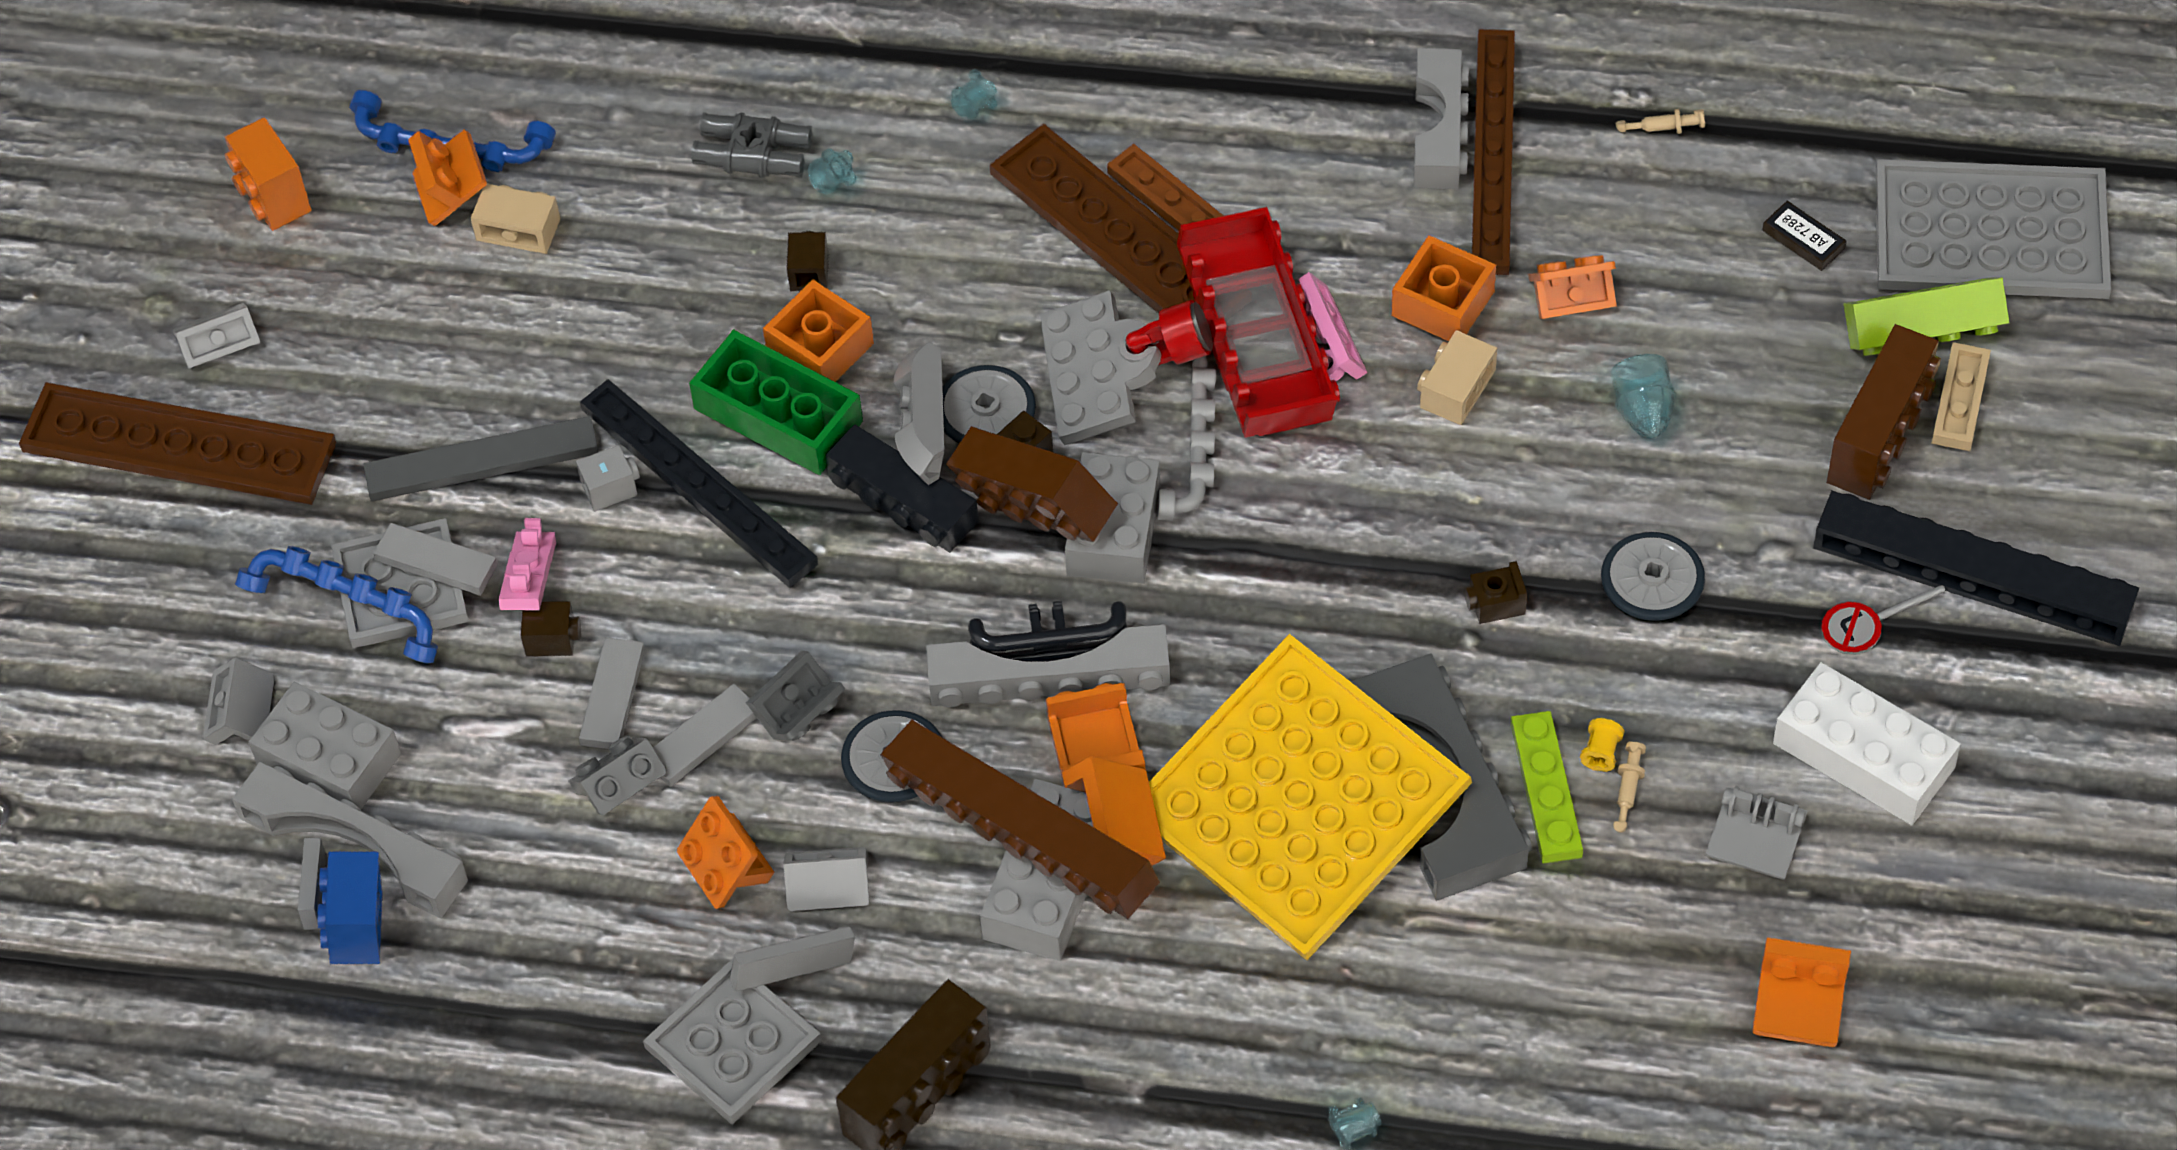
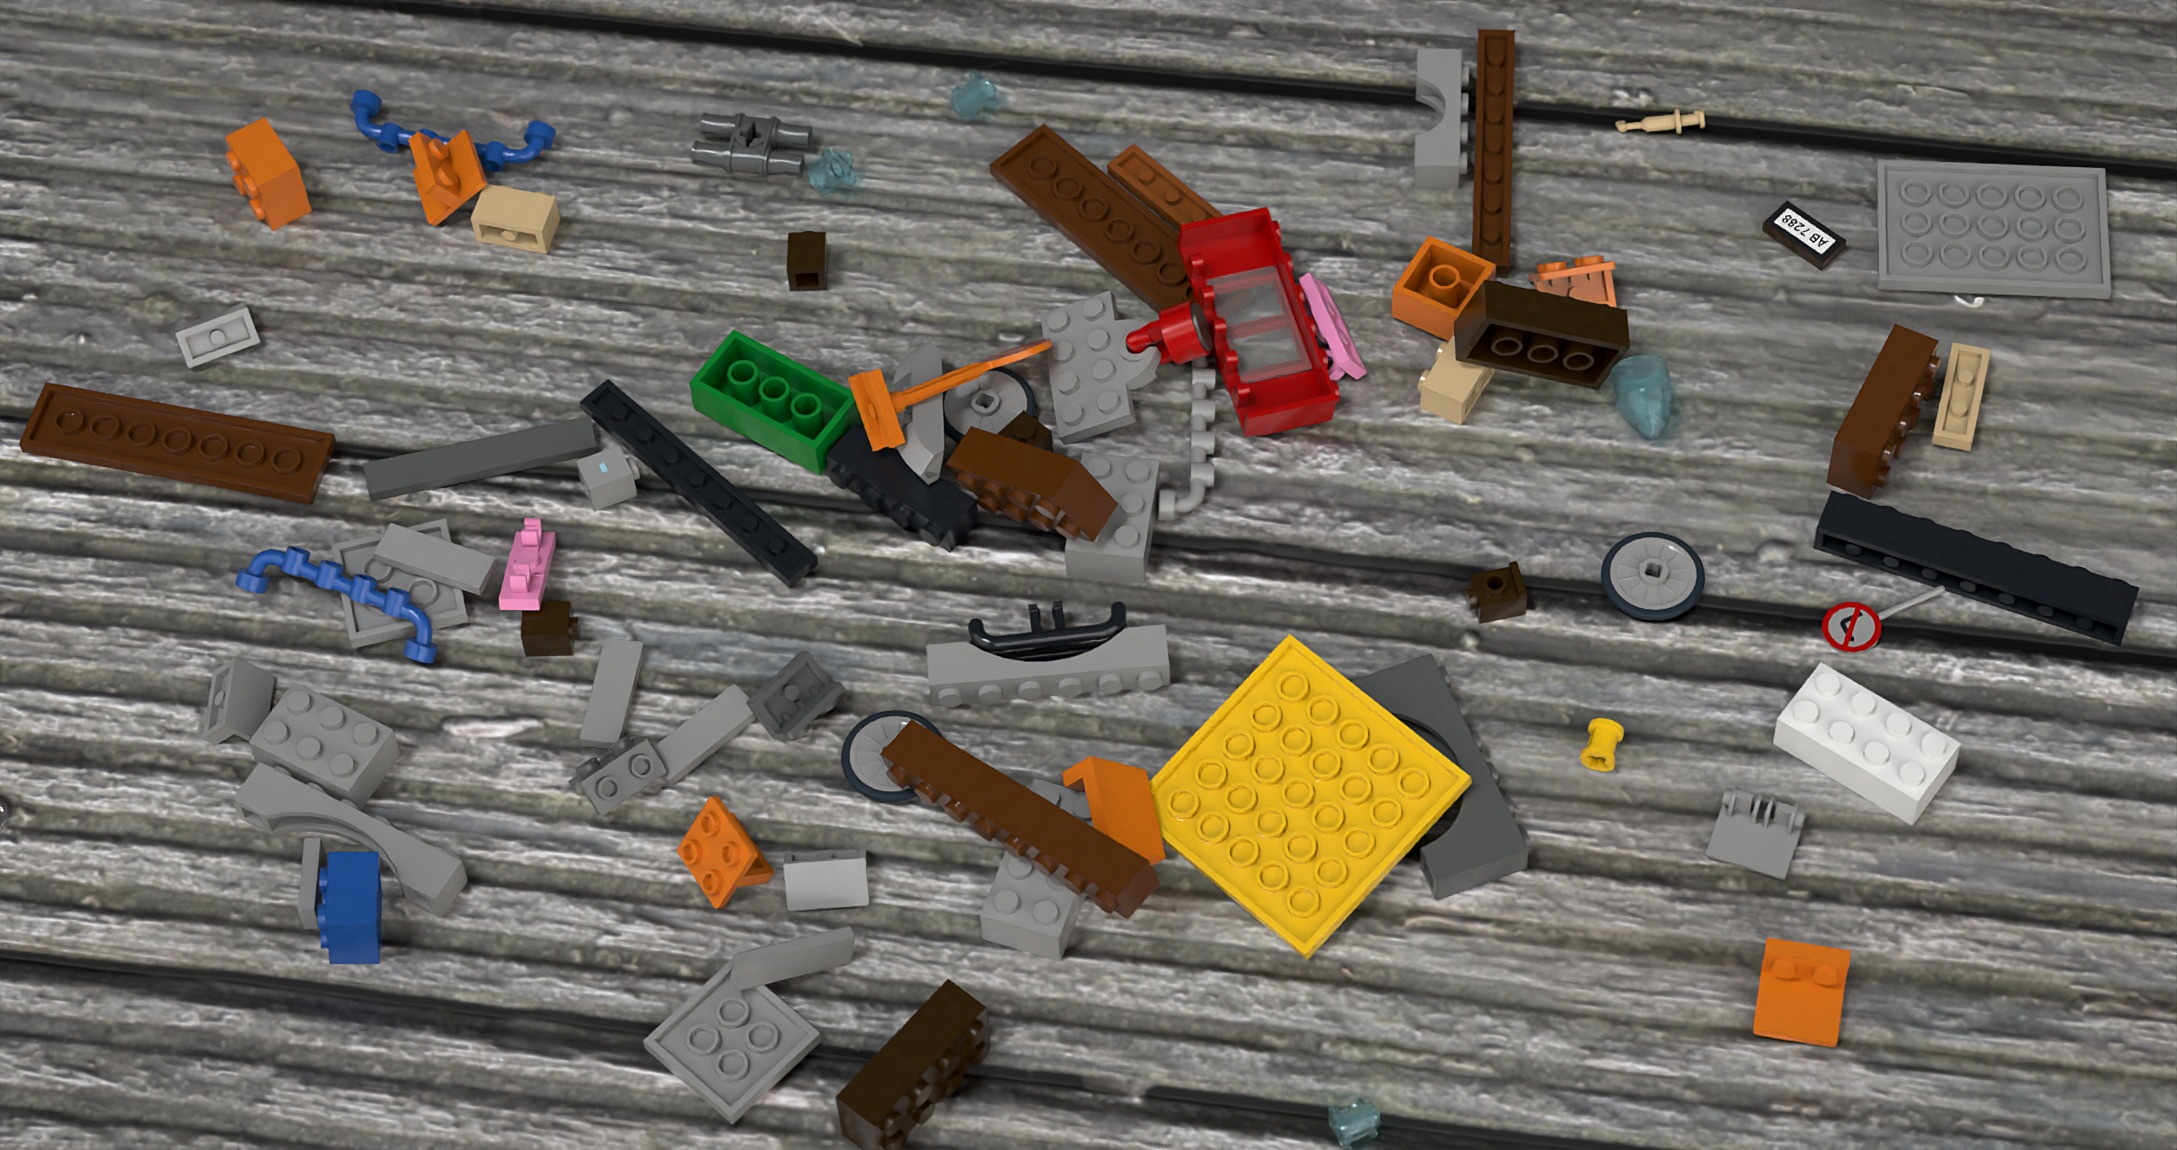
(820, 331): orange brick -> none
(880, 408): none -> orange piece
(1094, 725): orange panel -> none
(1541, 334): none -> dark brown brick
(1546, 787): lime plate -> none
(1630, 775): tan piece -> none
(1929, 311): lime brick -> none

